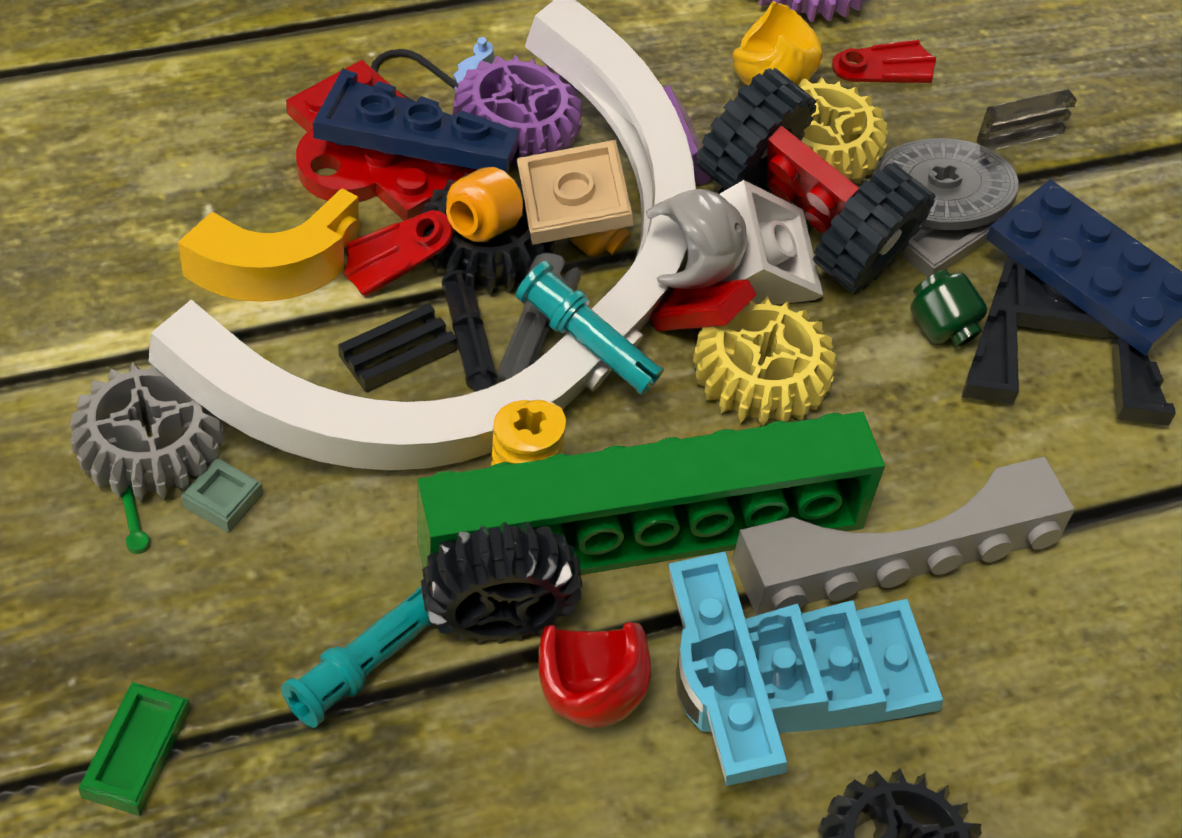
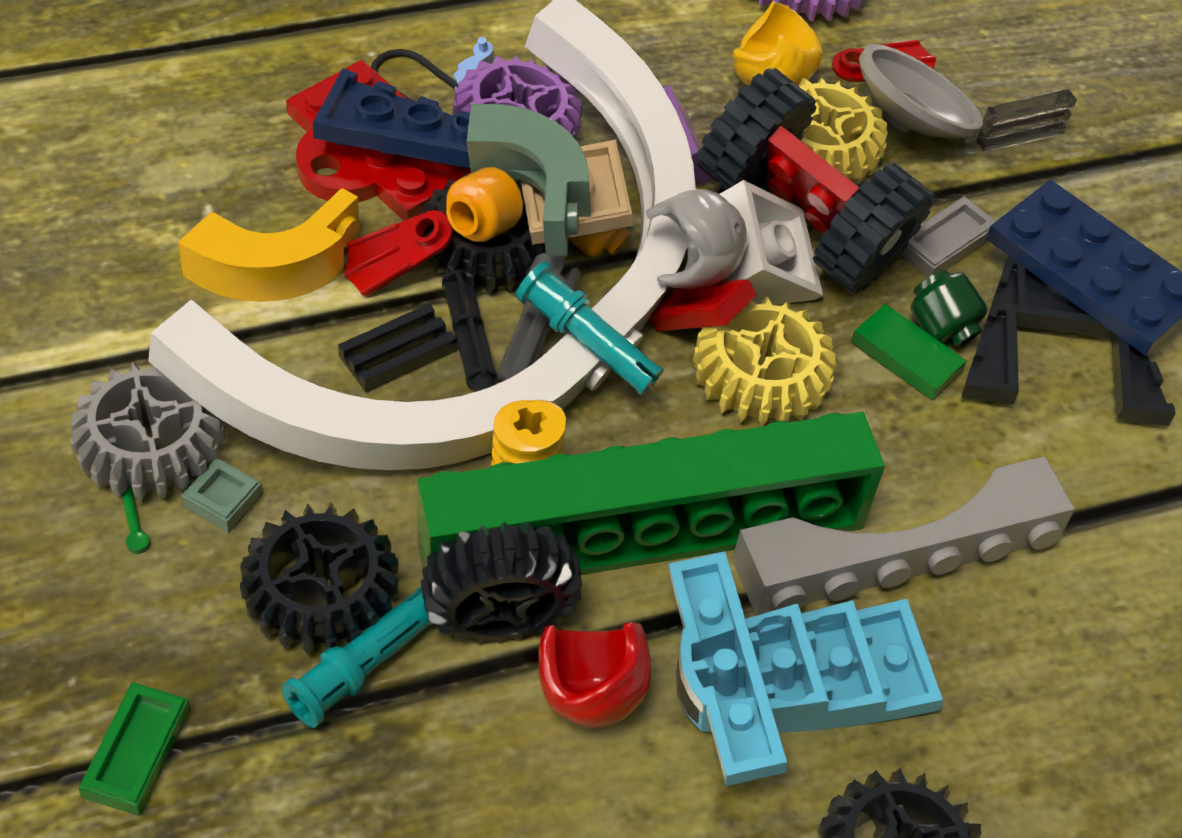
(305, 605): none -> black gear
(538, 153): none -> sand green arch
(908, 351): none -> green tile
(917, 95): none -> light grey dish
(968, 180): piece -> none

